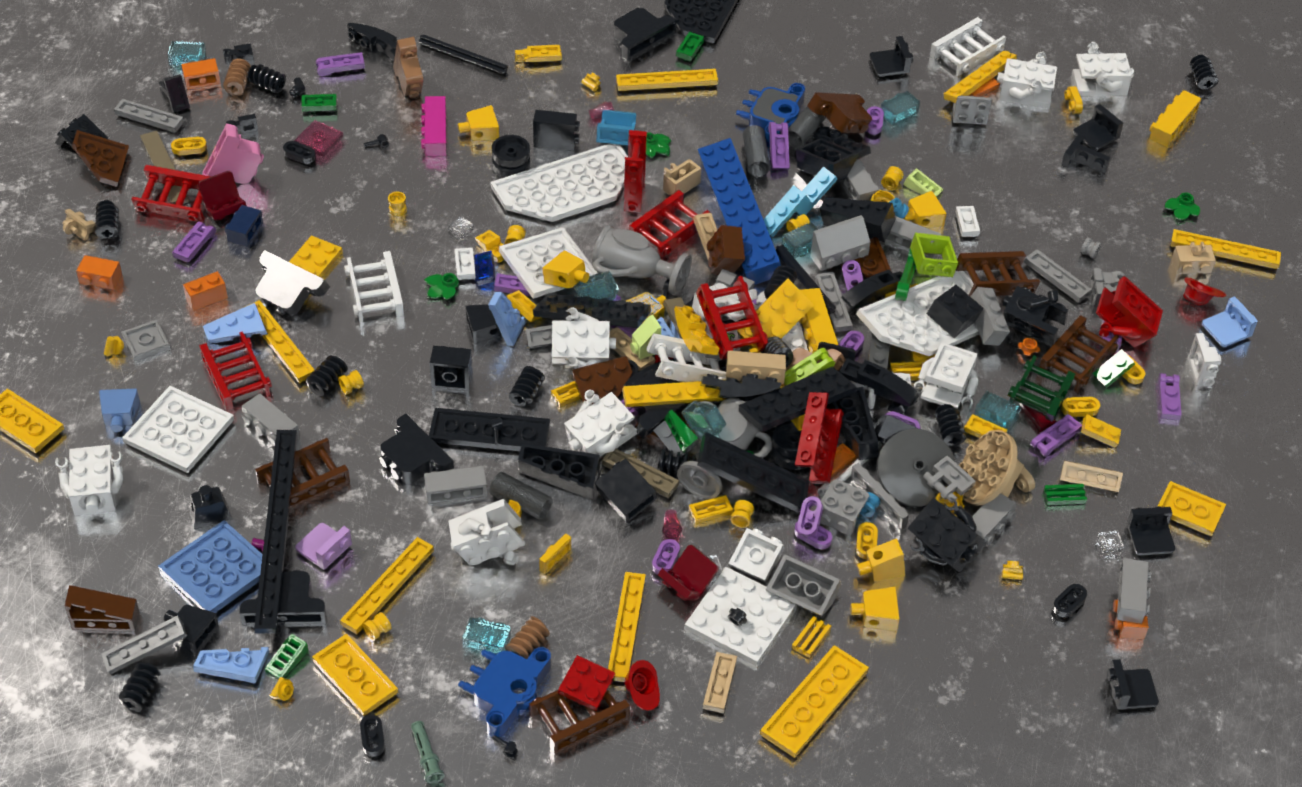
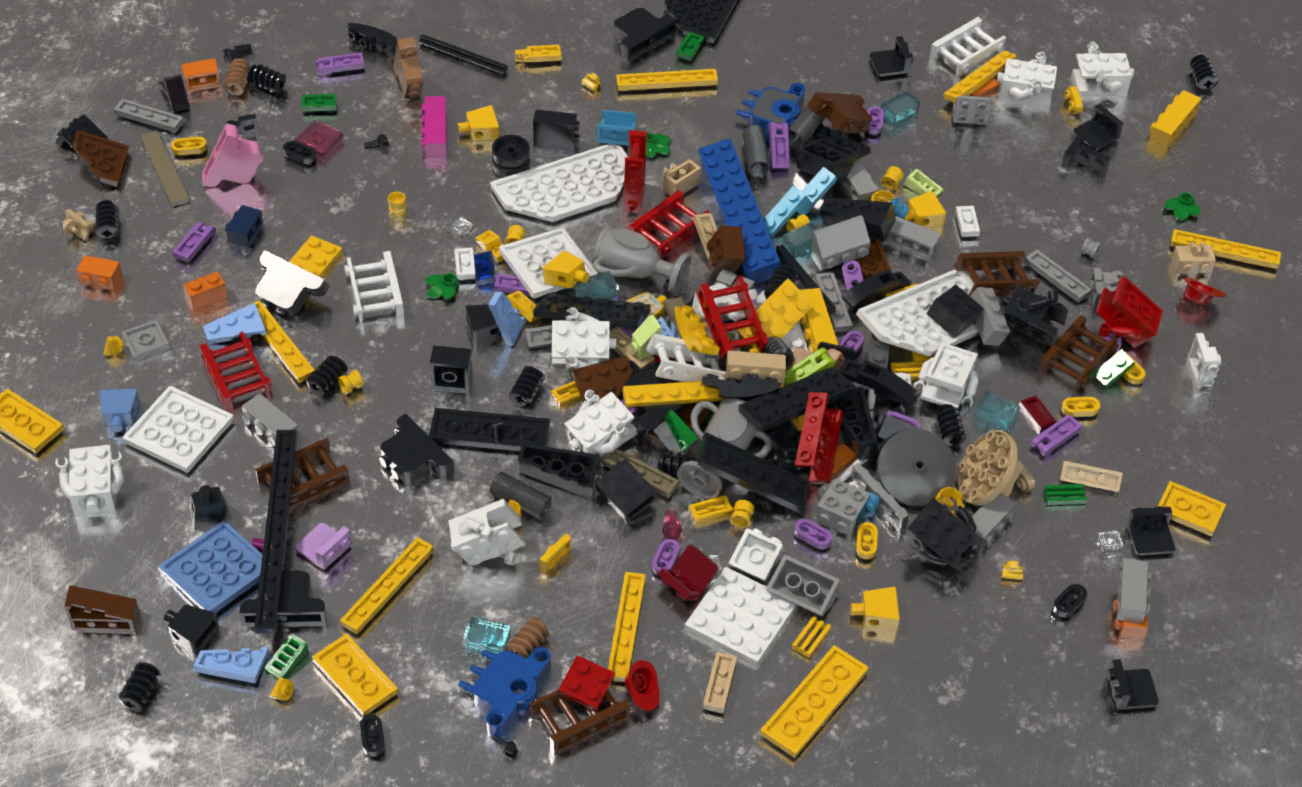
(144, 644): light grey plate -> none
(170, 178): red fence -> none
(185, 52): clear light blue brick -> none
(220, 195): dark red bracket -> none
(298, 88): black arm -> none
(375, 627): yellow wheel -> none
(428, 760): sand green pin -> none
(455, 485): light grey brick -> none
(596, 113): clear pink cone -> none
(704, 418): clear light blue brick -> none
(737, 617): black plate -> none
(810, 517): medium lavender plate -> none
(883, 561): yellow torso -> none
(906, 279): green piece -> none
(942, 245): lime window -> none
(953, 475): light grey plate -> none
(978, 427): yellow plate -> none
(1029, 346): orange plate -> none
(1048, 408): dark green fence -> none
(1101, 431): yellow plate -> none
(1169, 397): medium lavender plate -> none
(1231, 325): light blue bracket -> none

